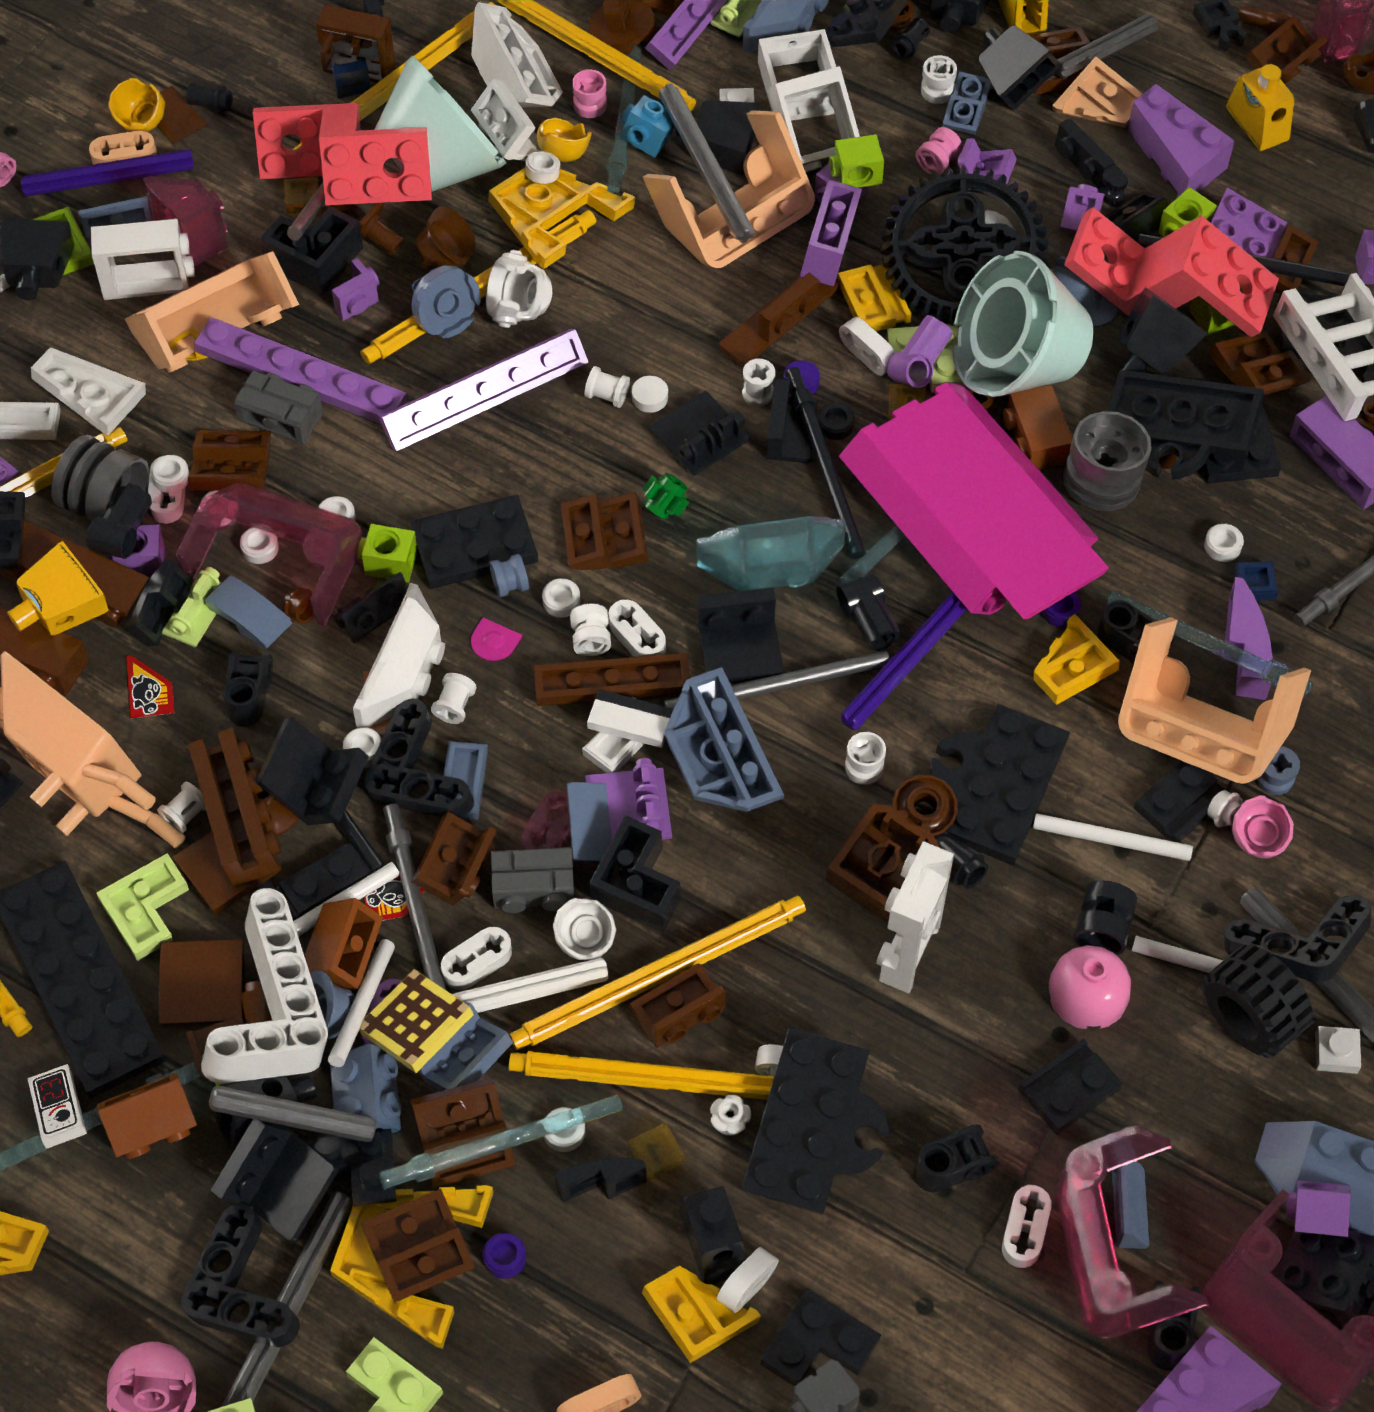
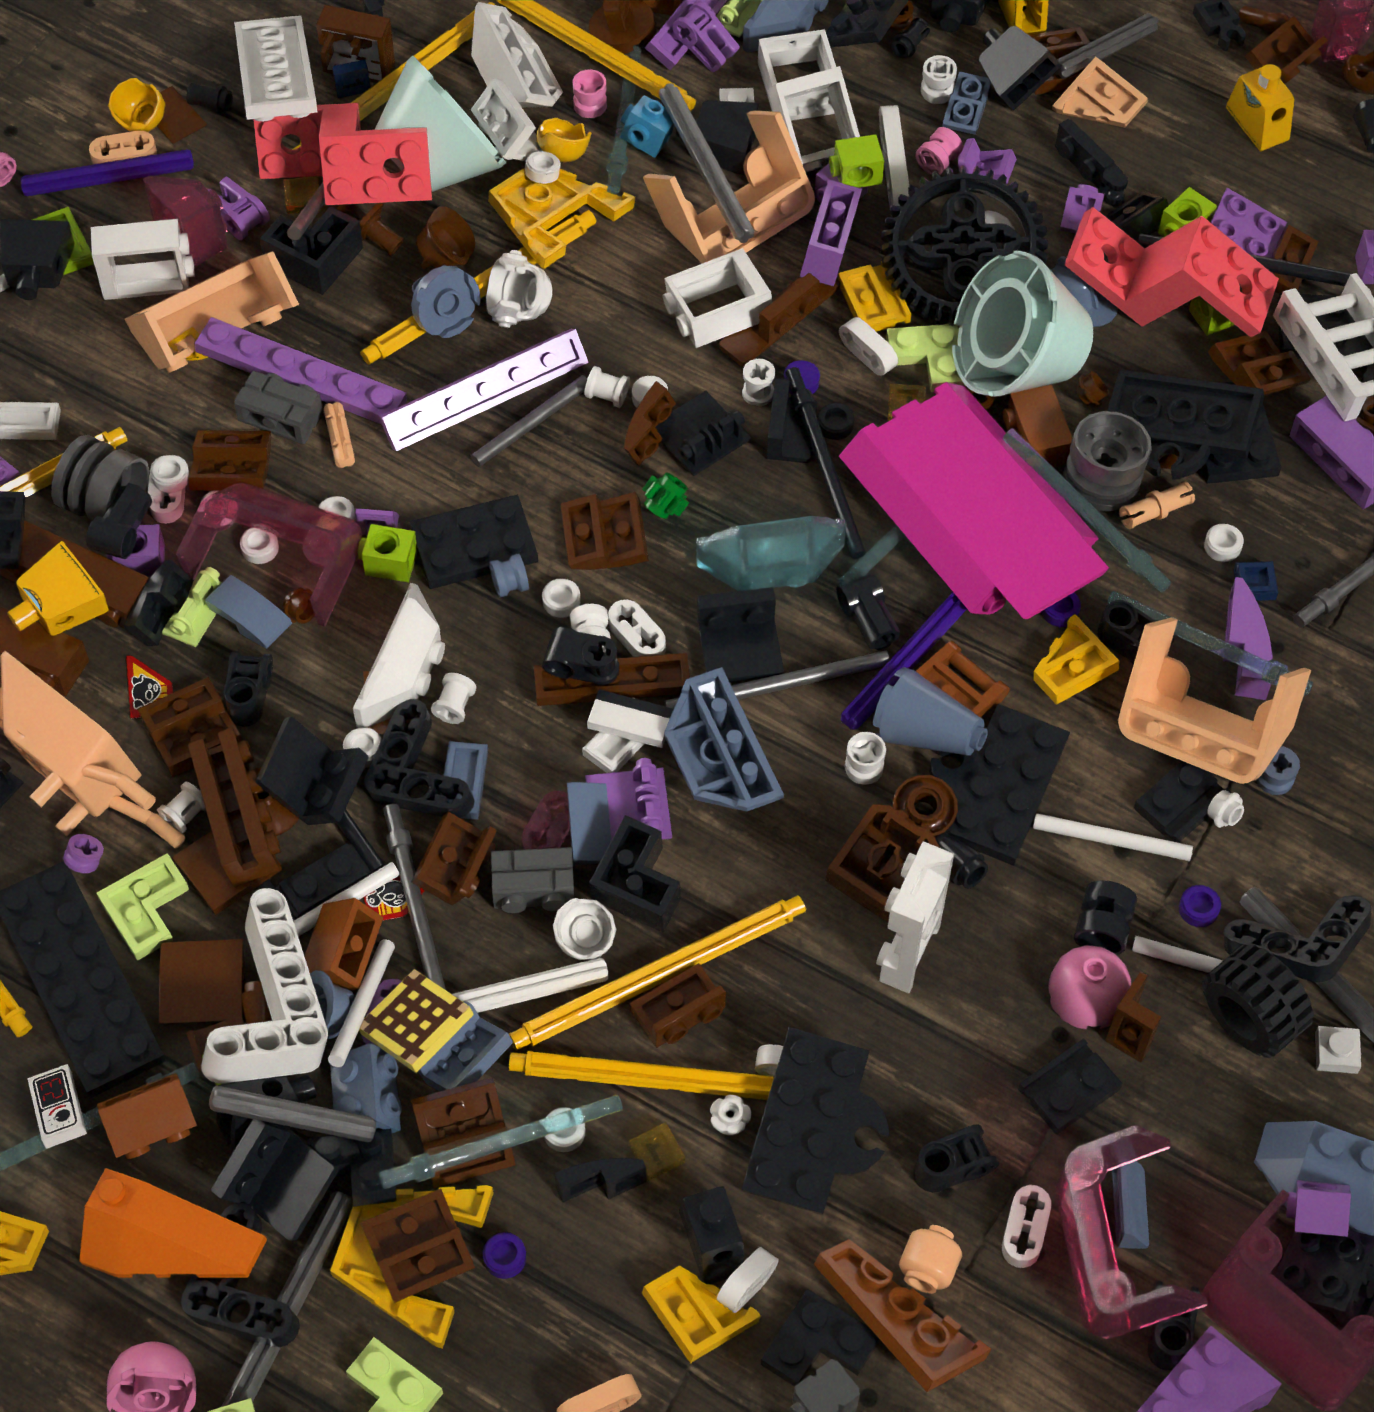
(74, 854): none -> medium lavender bush
(88, 389): white wing -> none
(116, 213): sand blue slope -> none
(150, 1231): none -> orange wedge
(185, 718): none -> reddish brown slope
(241, 209): none -> medium lavender piece
(275, 68): none -> white plate
(339, 435): none -> light nougat axle
(357, 293): medium lavender bracket -> none
(374, 609): black hinge -> none
(378, 517): none -> medium lavender slope
(474, 955): white beam -> none
(493, 640): dark pink piece -> none
(529, 421): none -> flat silver bar
(579, 655): none -> black piece
(642, 436): none -> reddish brown slope
(706, 36): none -> medium lavender piece
(710, 278): none -> white window
(893, 153): none -> white beam
(913, 1333): none -> dark orange wing
(920, 353): medium lavender piece -> none
(926, 717): none -> sand blue cone
(930, 1259): none -> light nougat head
(944, 678): none -> dark orange plate
(1091, 389): none -> reddish brown plate
(1132, 1023): none -> reddish brown panel
(1139, 560): none -> clear light blue bar
(1156, 505): none -> light nougat pin
(1157, 334): black torso -> none
(1179, 140): medium lavender wedge -> none
(1199, 906): none -> dark purple tile
(1262, 827): bright pink hair -> none

